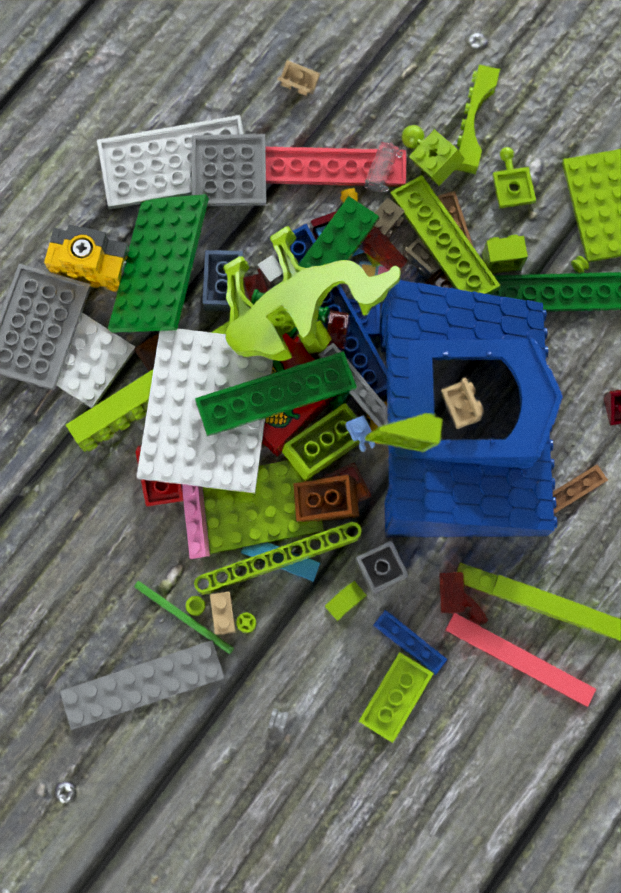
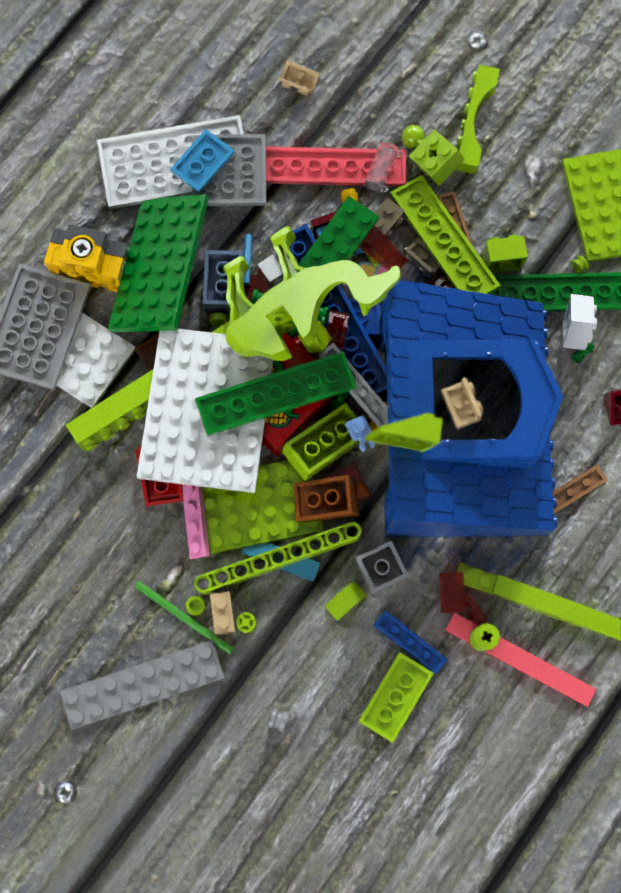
(202, 161): none -> dark azure plate
(218, 319): none -> lime tile
(247, 256): none -> dark azure bar
(492, 637): none -> lime piece
(519, 177): lime plate -> none
(579, 322): none -> white brick
(579, 355): none -> green pin

